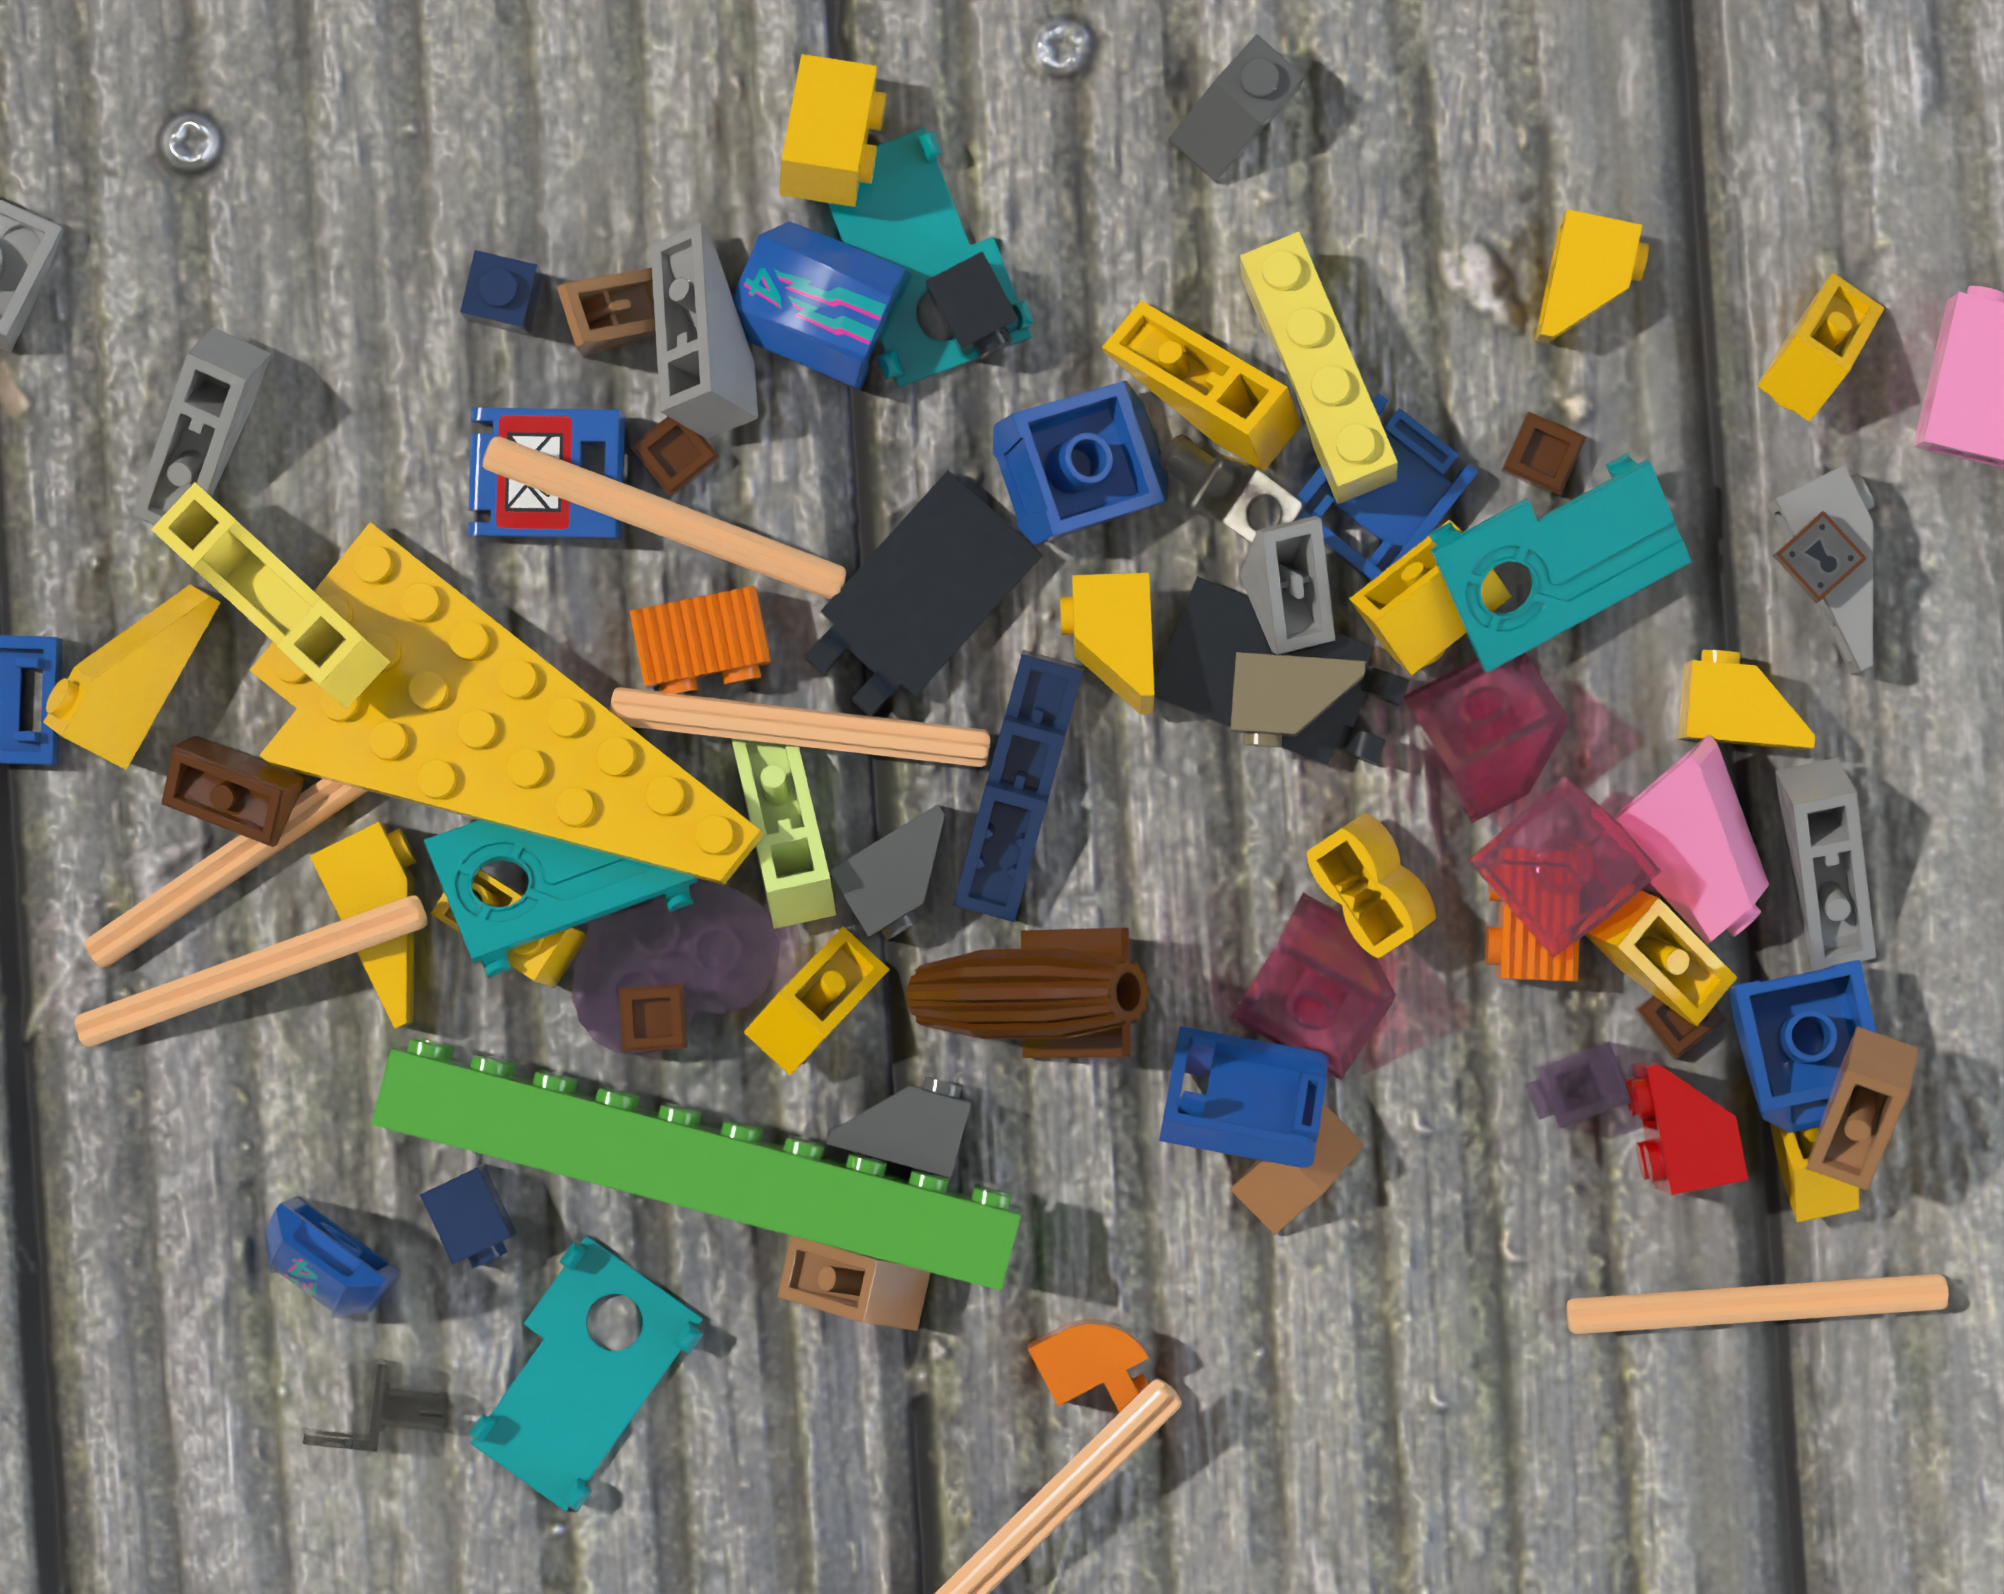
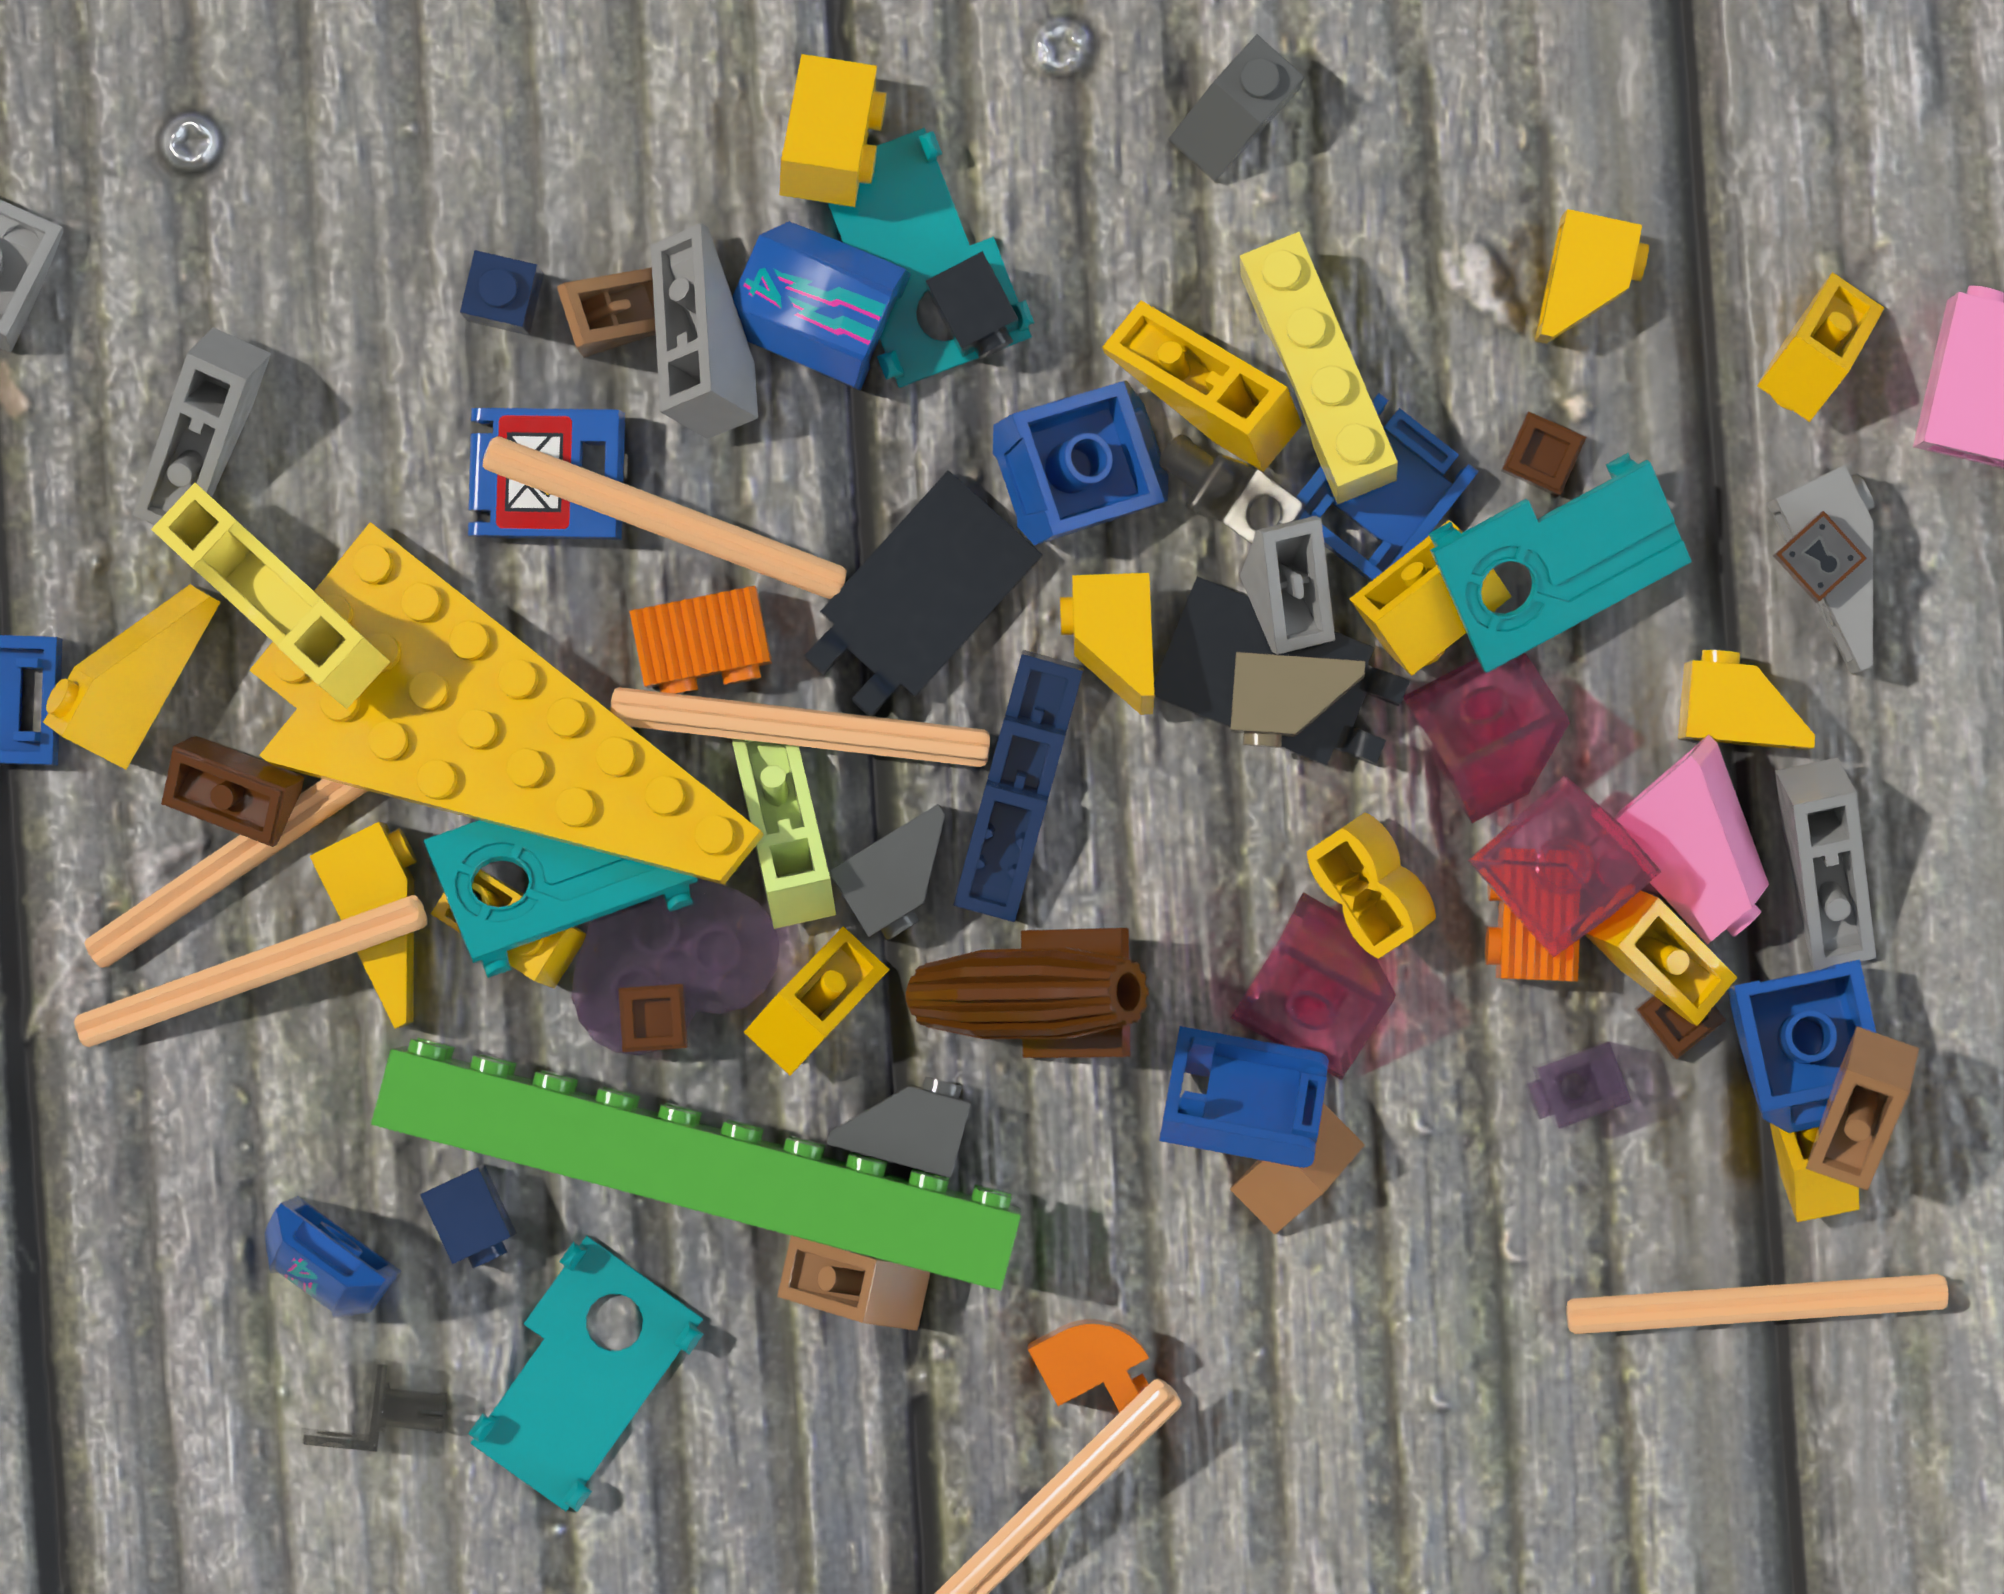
(674, 454): reddish brown tile -> none
(1686, 1134): red slope -> none

